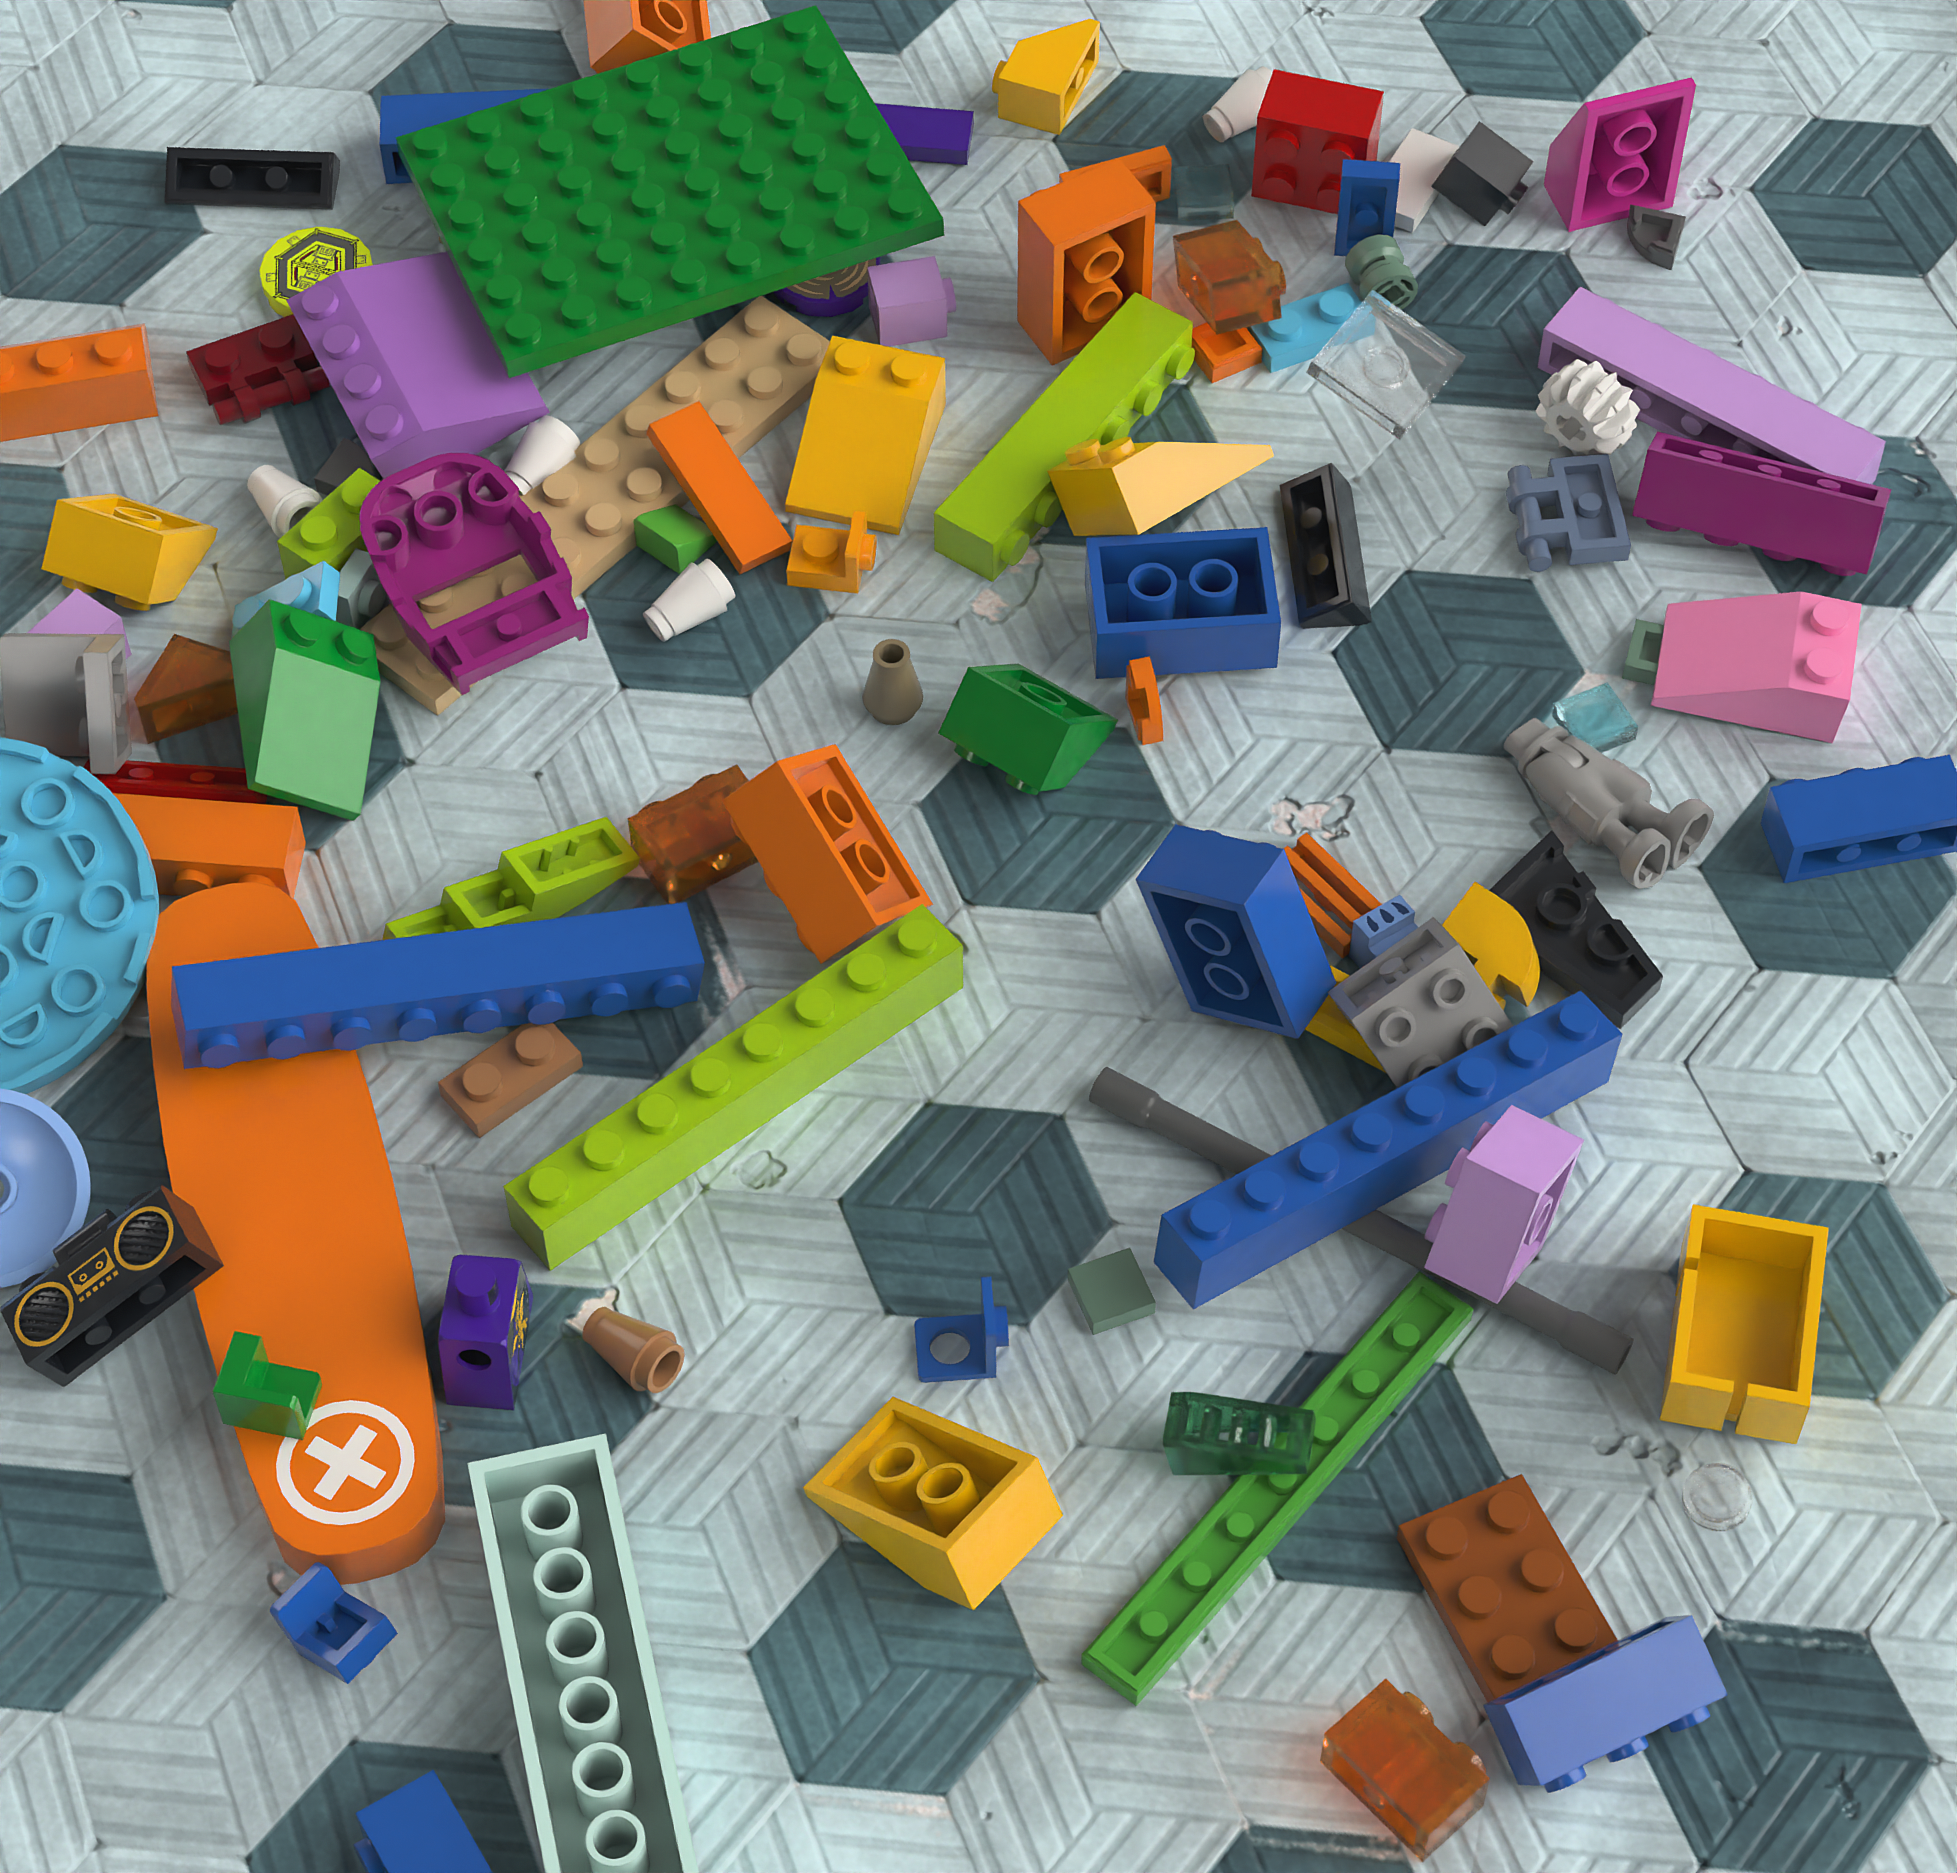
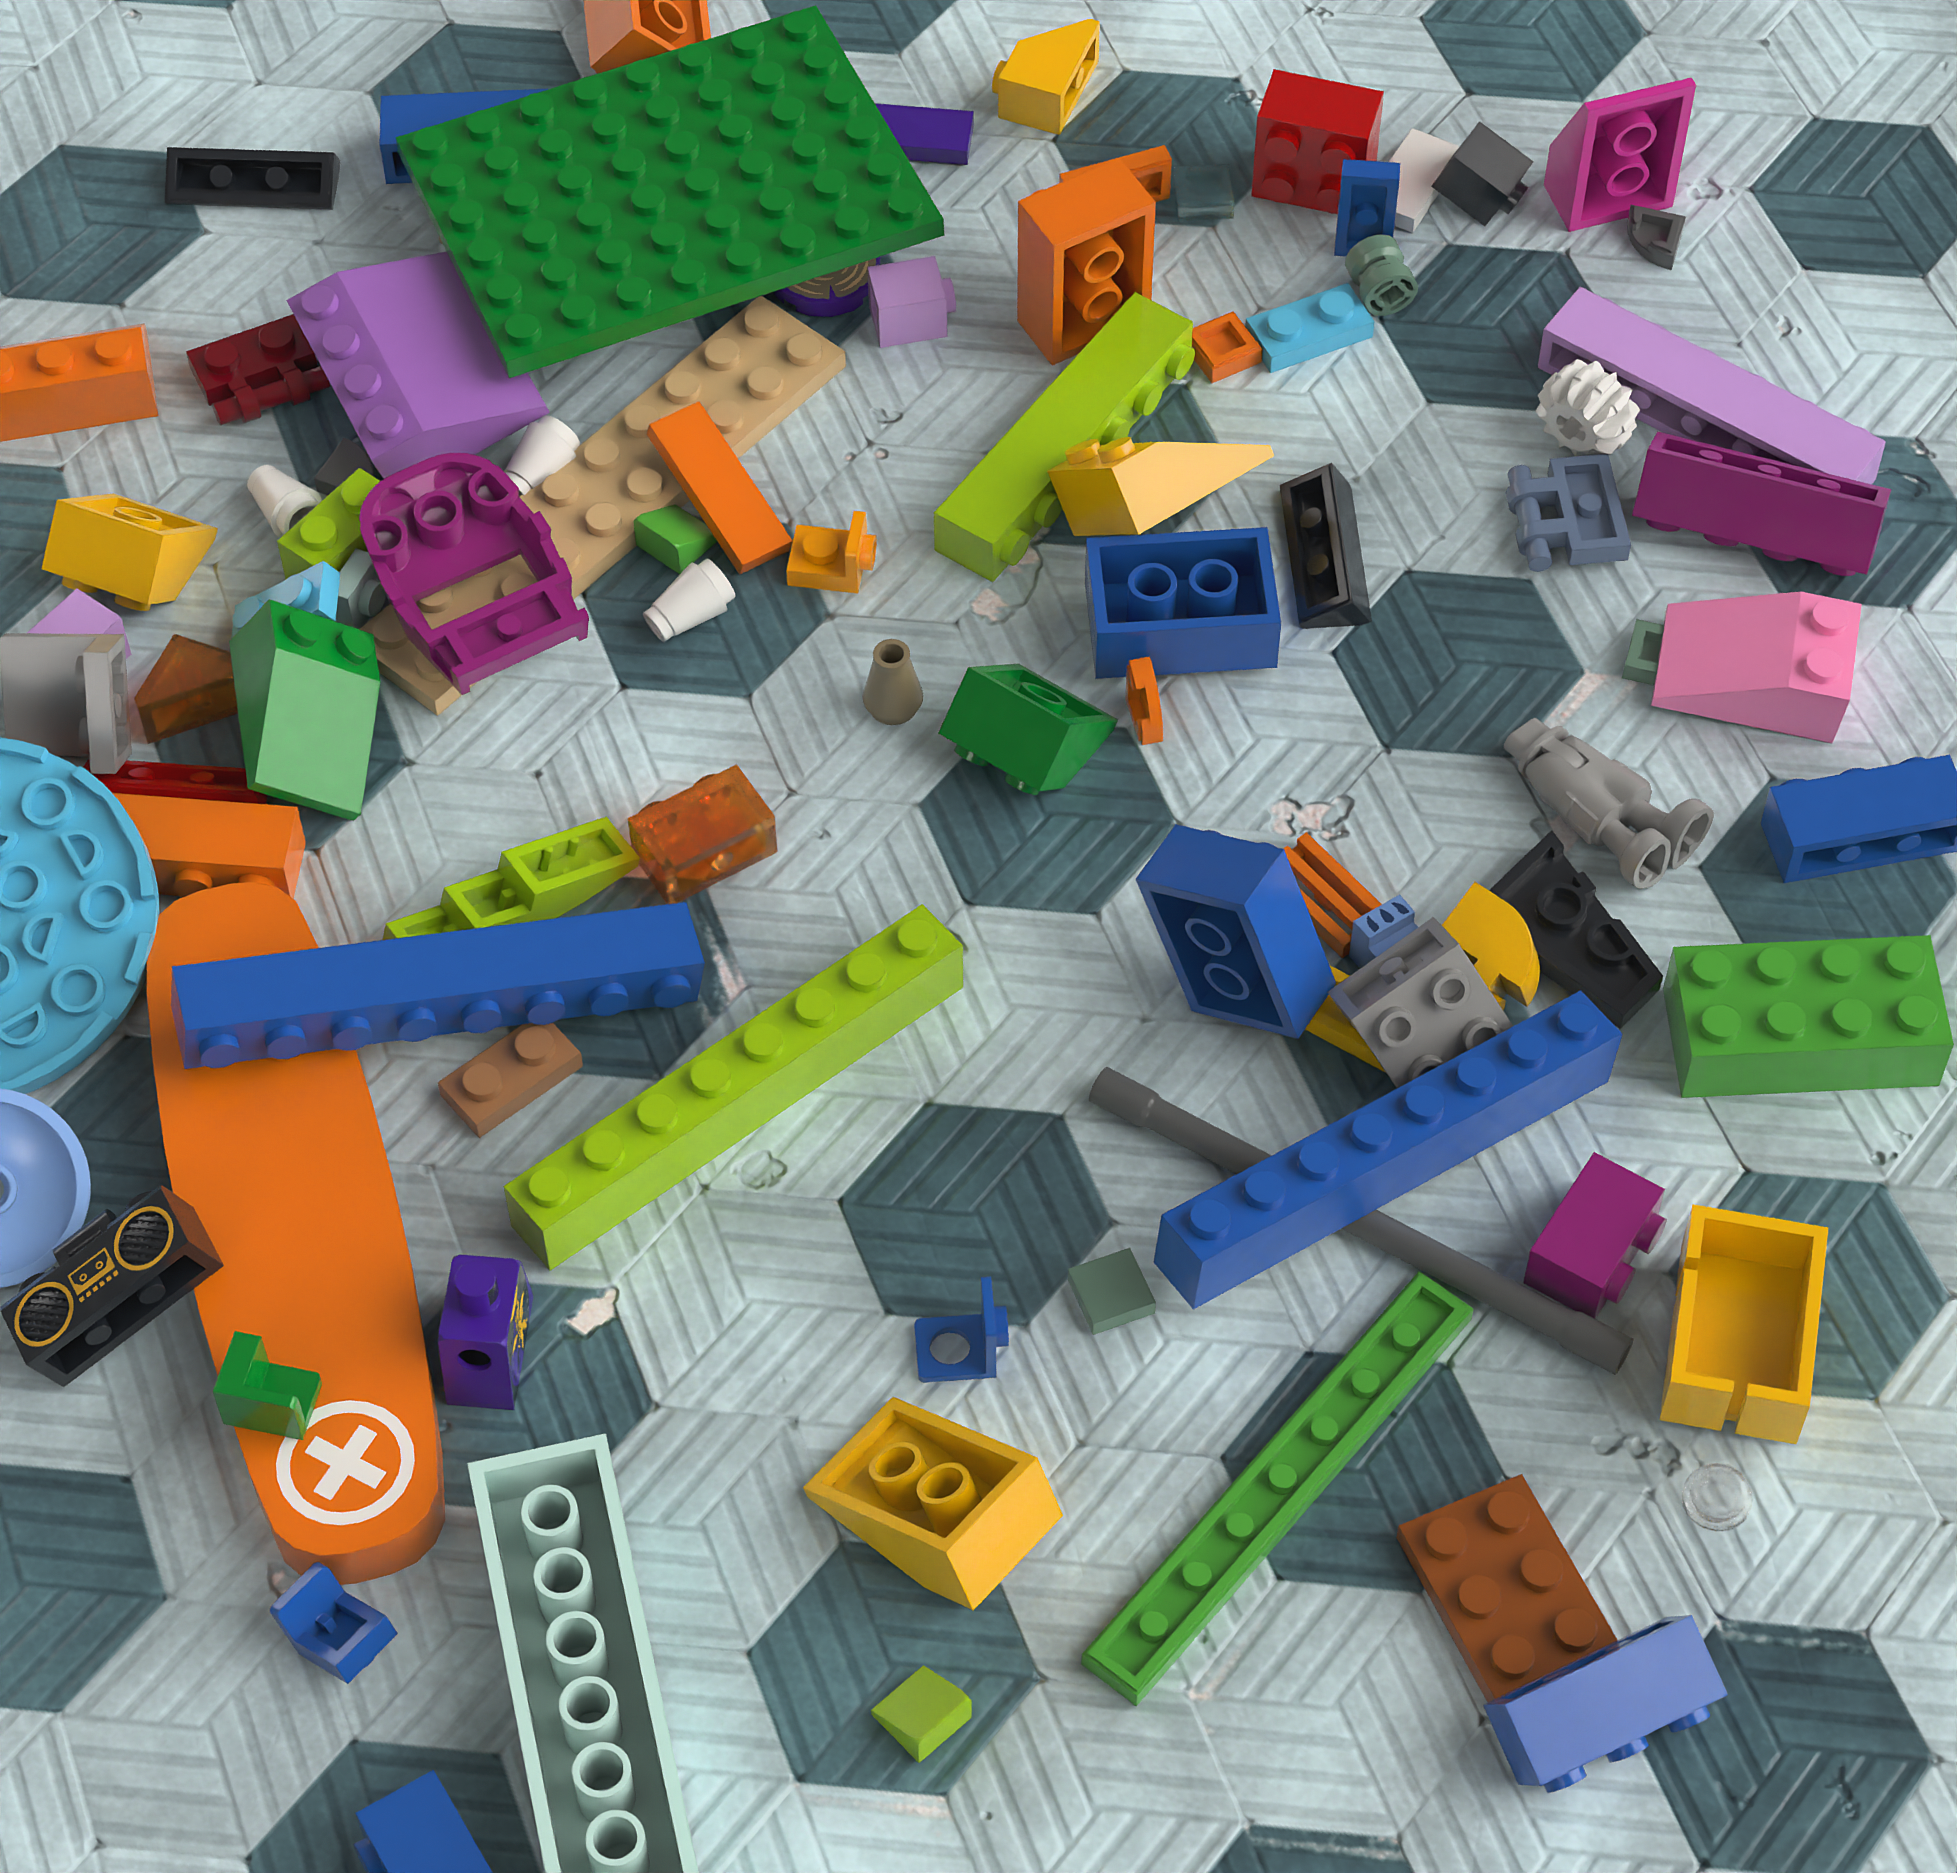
(307, 259): tile -> none
(635, 1349): medium nougat cone -> none
(825, 851): orange slope -> none
(867, 433): yellow slope -> none
(923, 1712): none -> lime slope
(1217, 1414): clear green slope -> none
(1228, 276): clear orange brick -> none
(1239, 105): white cone -> none
(1386, 364): clear tile -> none
(1405, 1768): clear orange brick -> none
(1501, 1202): lavender brick -> none
(1595, 1236): none -> magenta brick
(1596, 718): clear light blue tile -> none
(1807, 1016): none -> bright green brick

